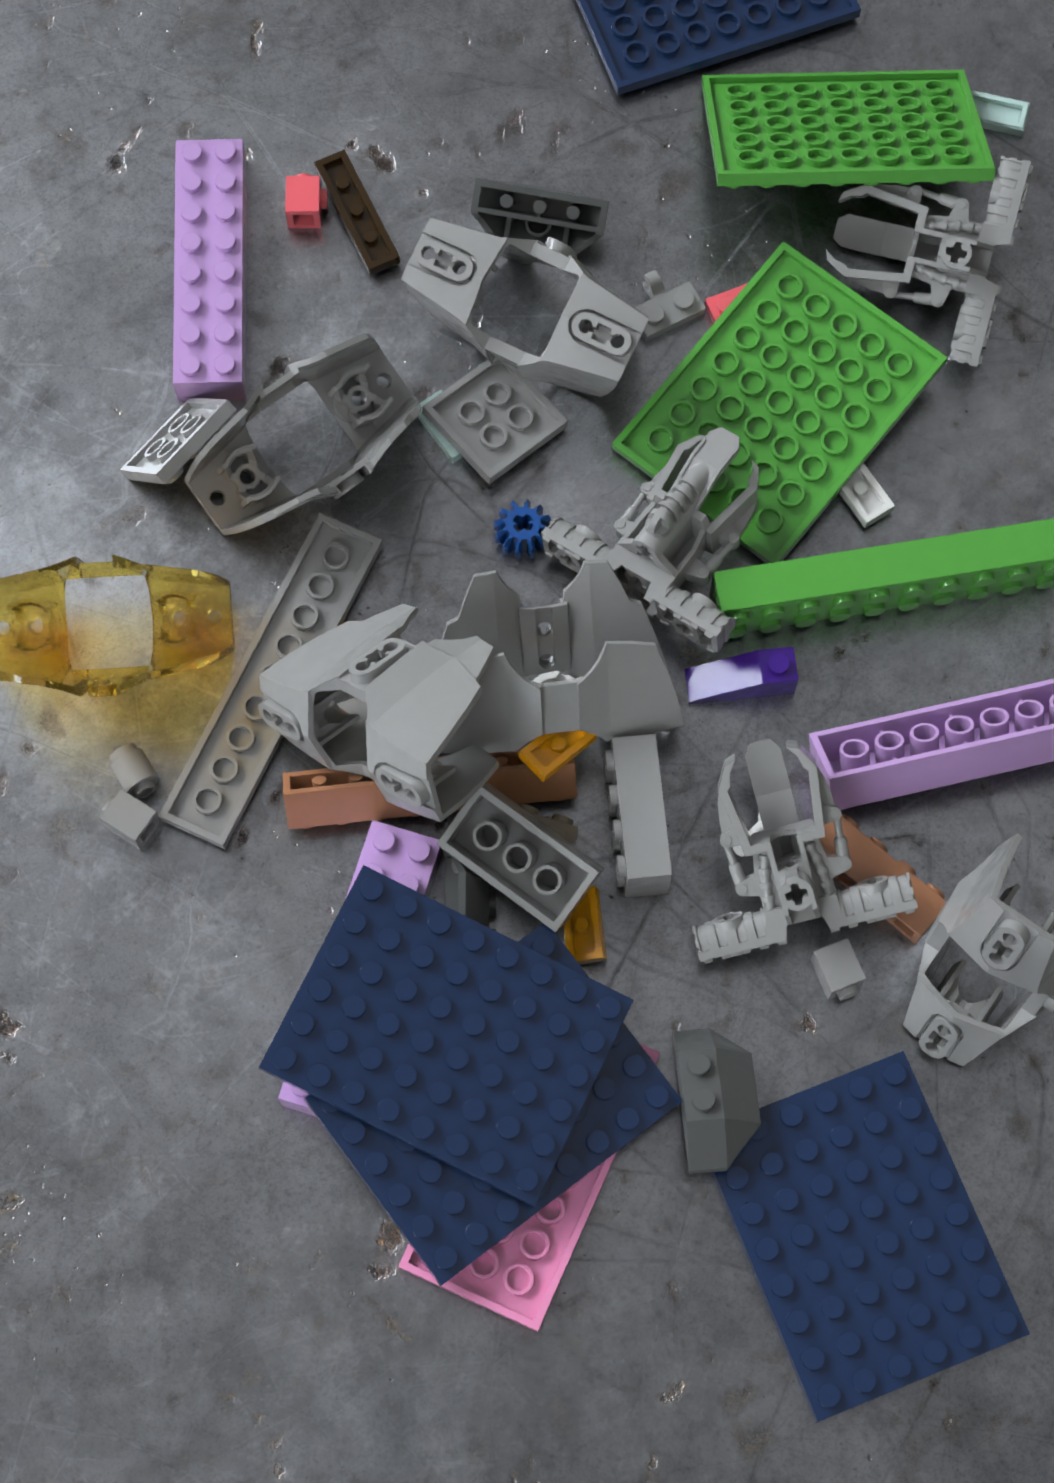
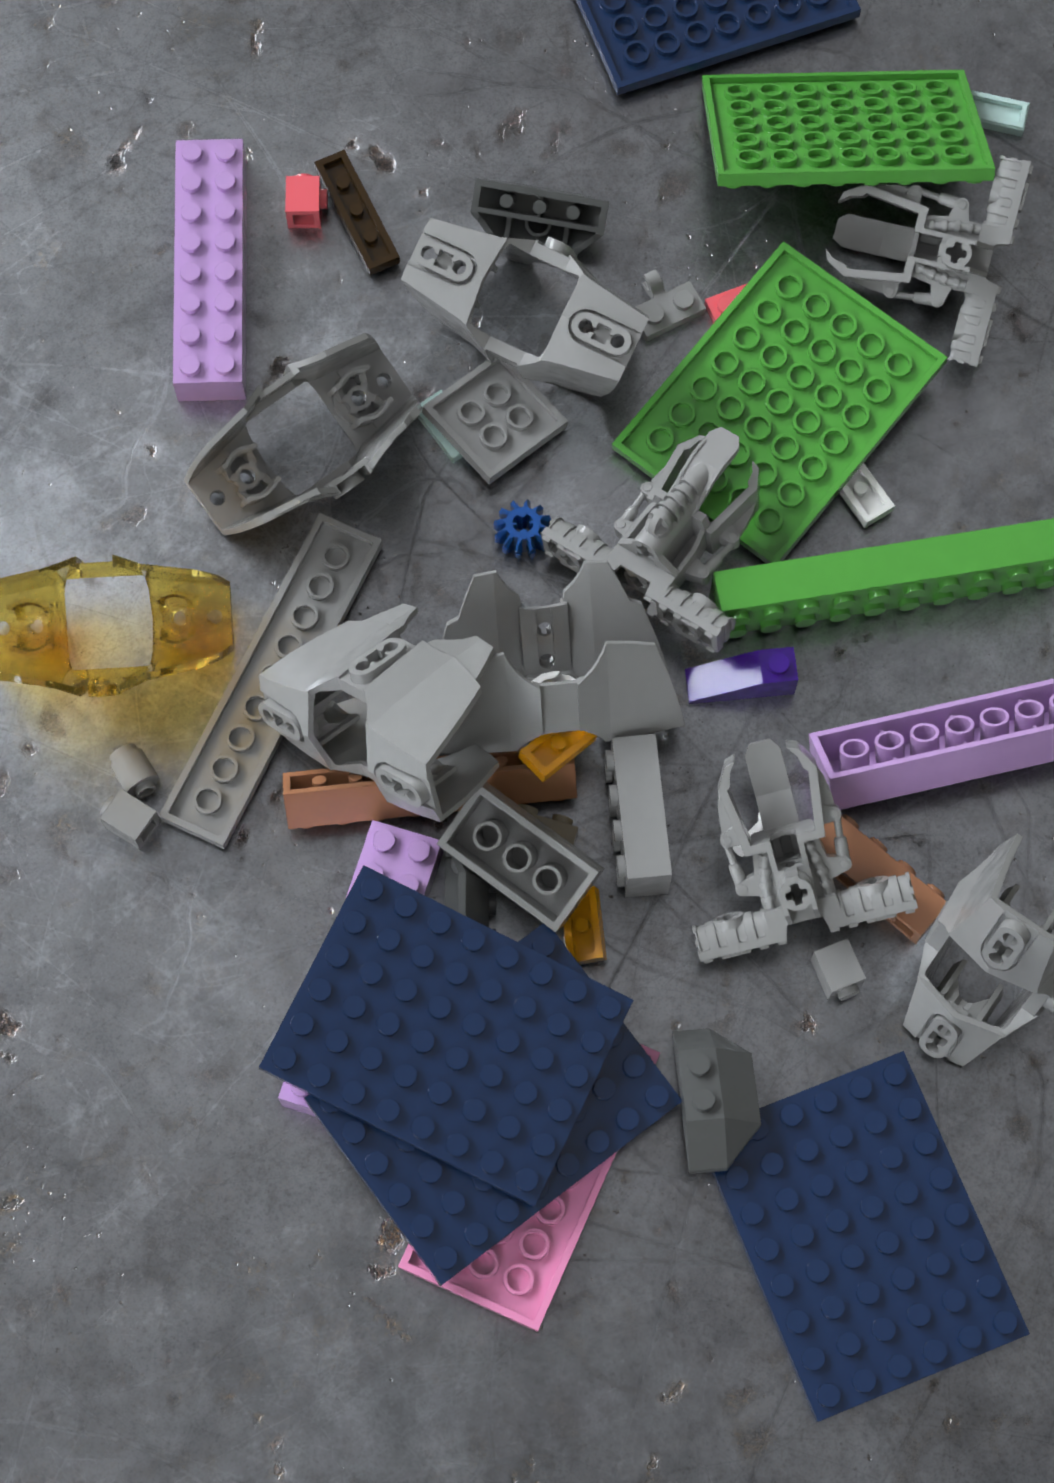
(178, 440): light grey plate -> none

